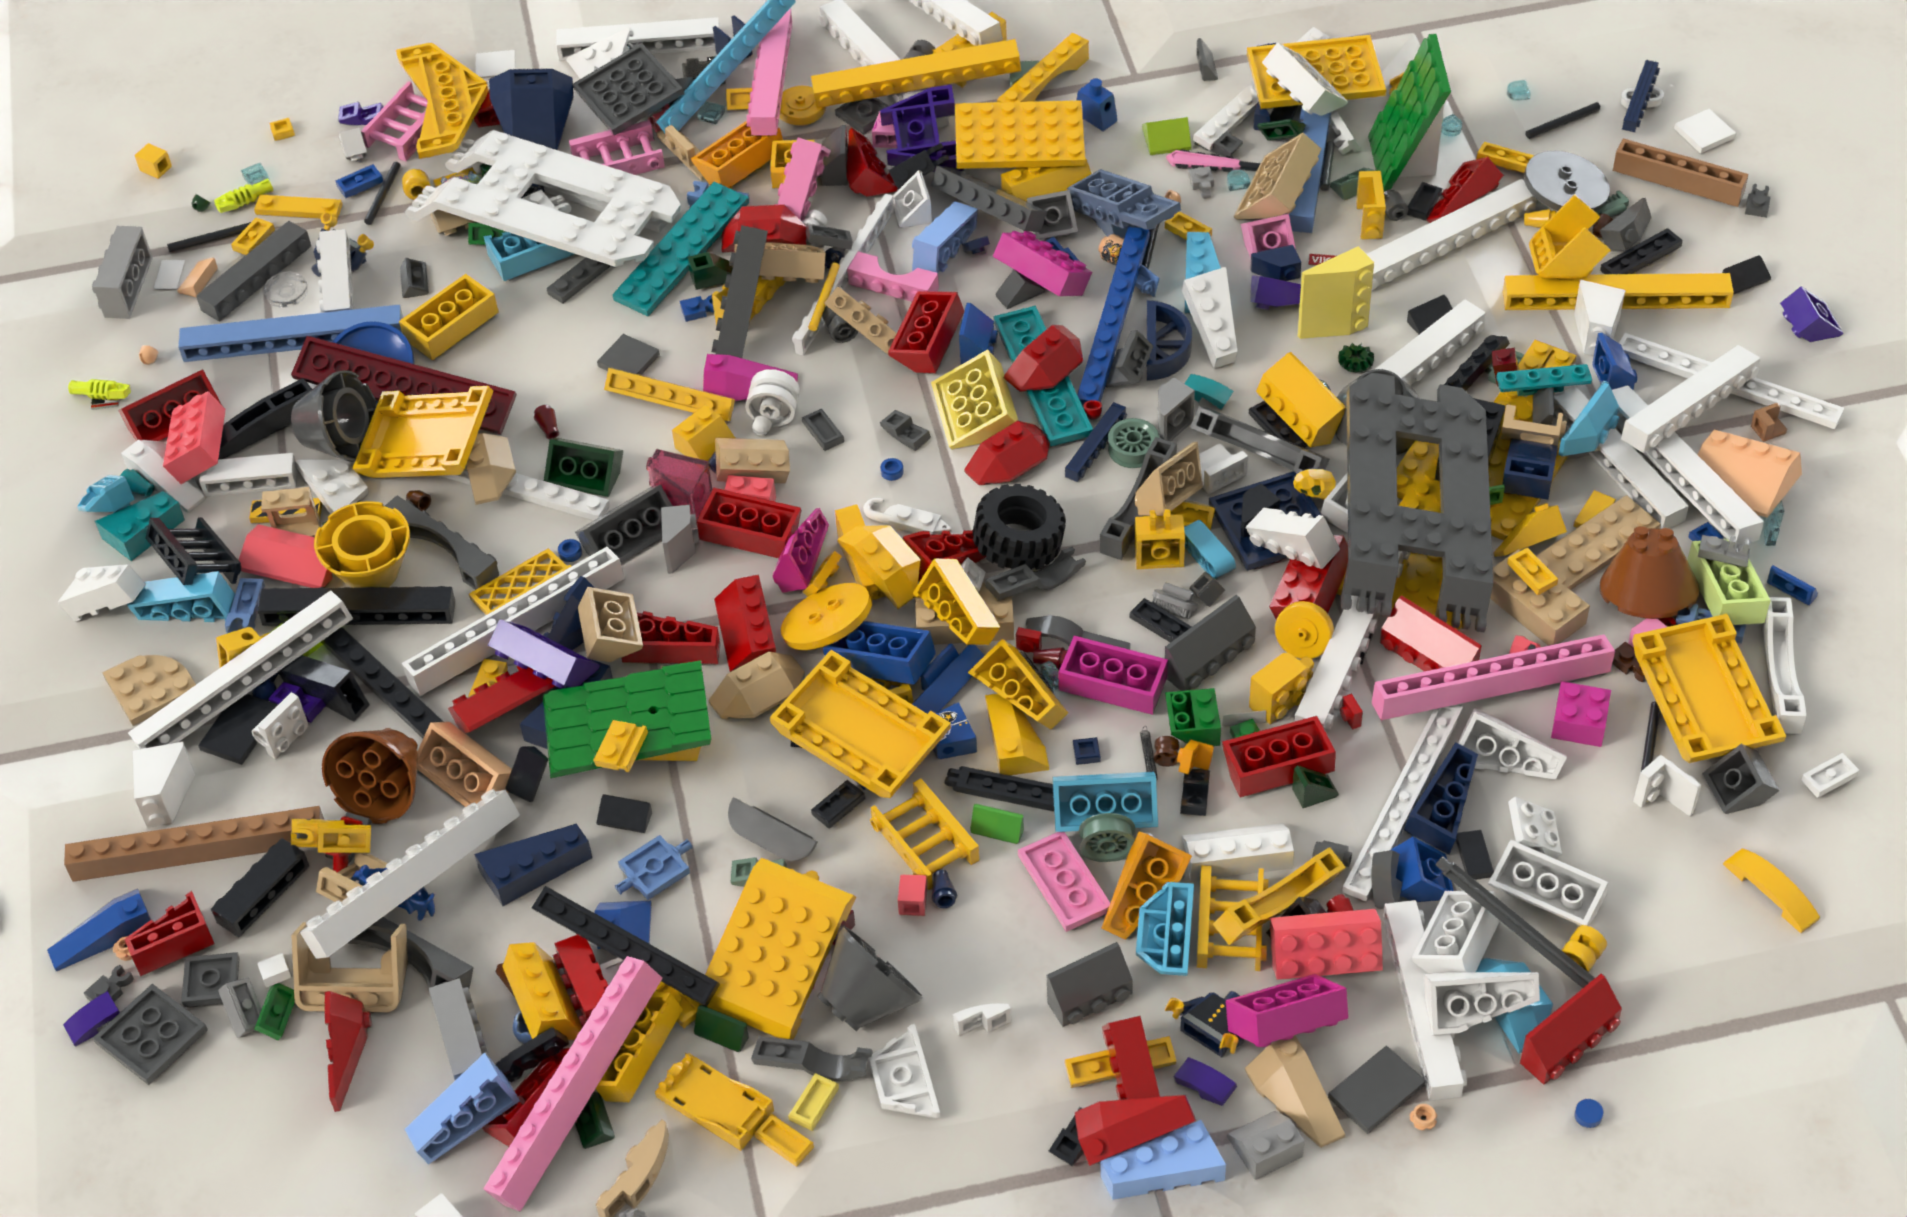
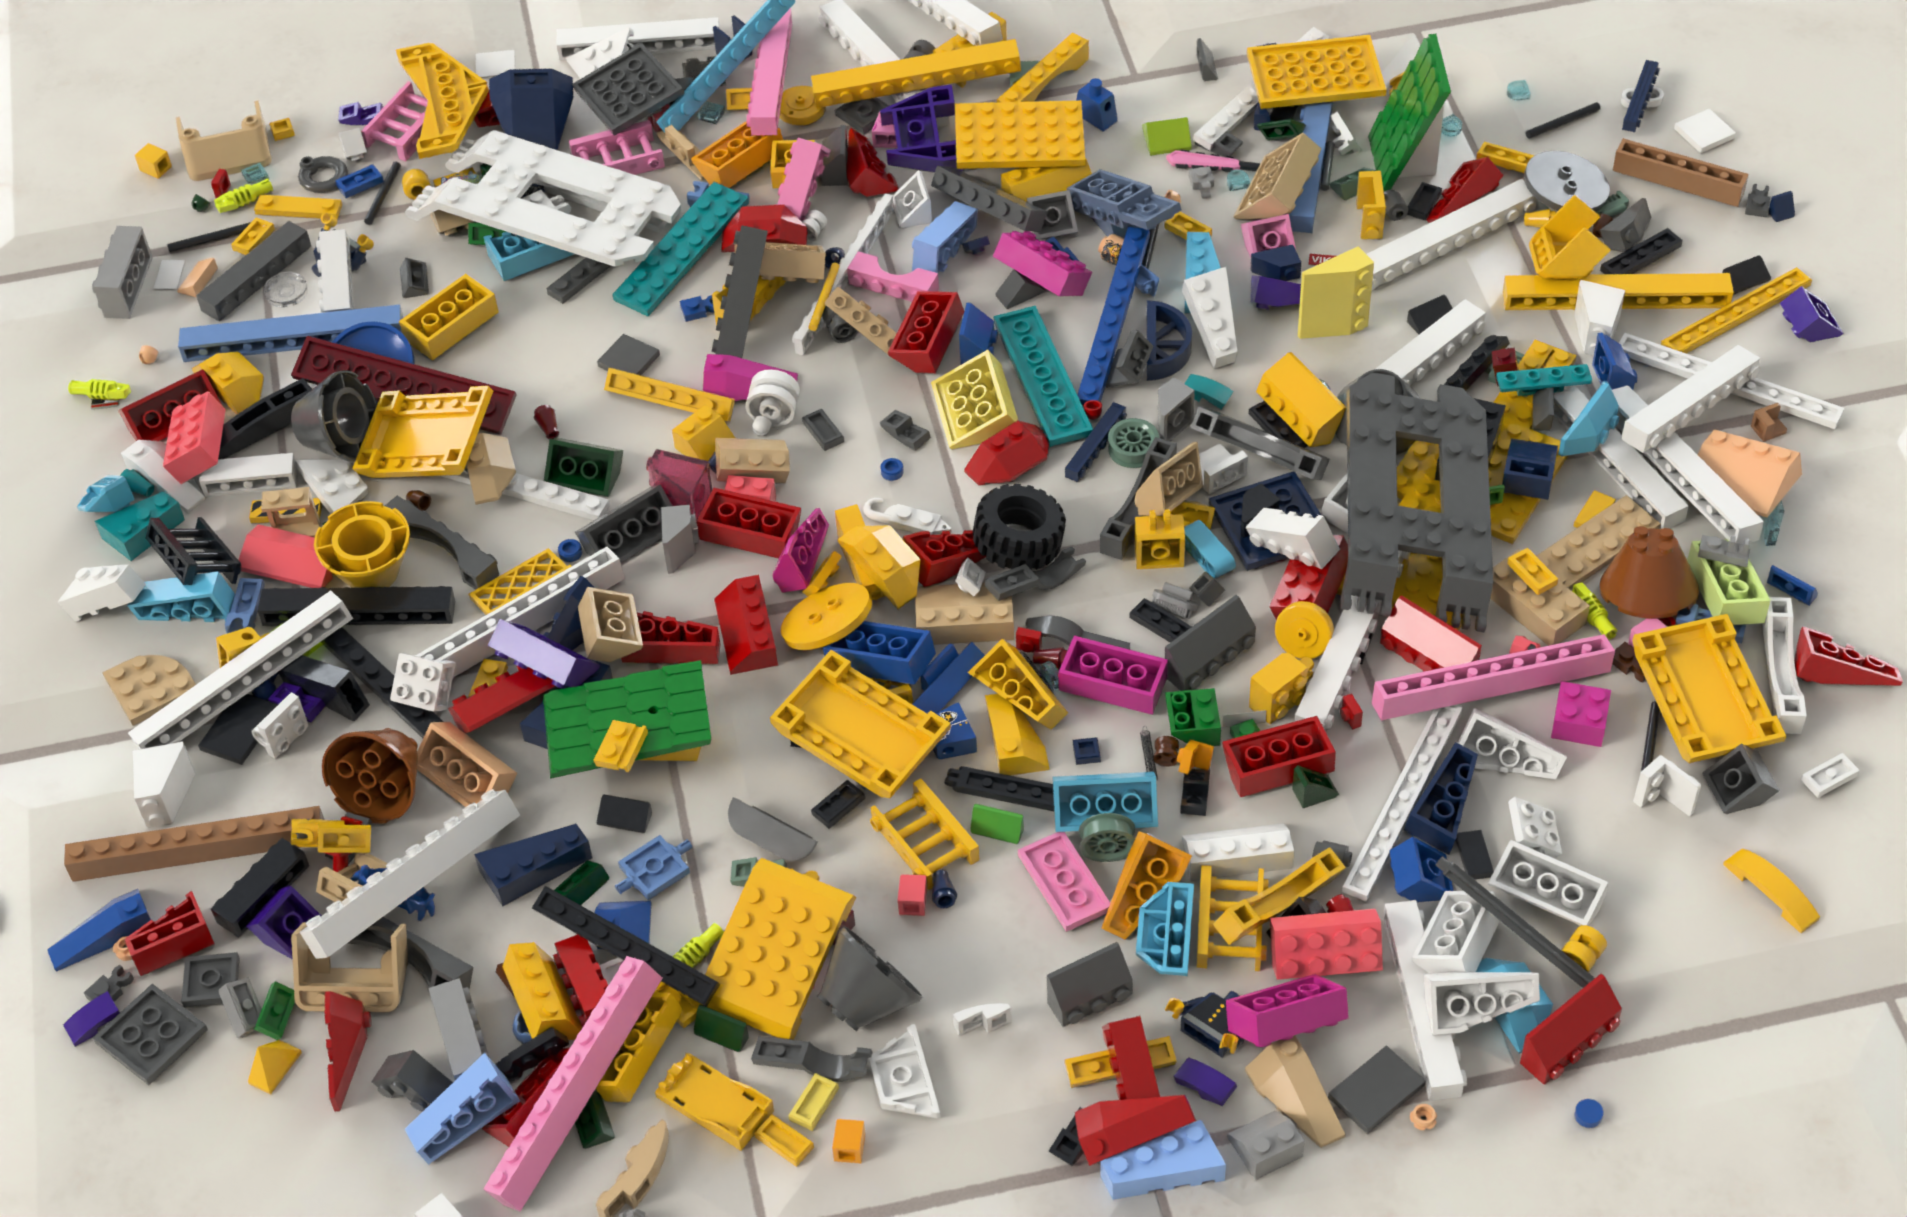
(220, 183): none -> red tile
(225, 150): none -> tan windscreen
(233, 379): none -> yellow wedge
(272, 1064): none -> yellow slope
(274, 970): white slope -> none
(281, 918): none -> dark purple slope
(310, 166): none -> dark grey piece
(411, 1076): none -> dark grey brick
(422, 682): none -> white bracket
(527, 773): black slope -> none
(583, 882): none -> dark green slope
(699, 946): none -> neon yellow hinge
(708, 269): dark green slope -> none
(757, 686): tan wedge -> none
(828, 236): dark grey plate -> none
(848, 1141): none -> light orange panel
(921, 162): black hinge -> none
(957, 602): yellow wedge -> none
(1046, 360): red wedge -> none
(1303, 81): white slope -> none
(1315, 483): yellow rock -> none
(1356, 364): dark green gear -> none
(1383, 876): dark grey slope -> none
(1531, 431): tan window -> none
(1533, 529): yellow slope -> none
(1597, 613): none -> neon yellow hinge
(1705, 529): blue tile -> none
(1737, 312): none -> yellow tile
(1782, 206): none -> dark blue slope
(1829, 663): none -> red wedge

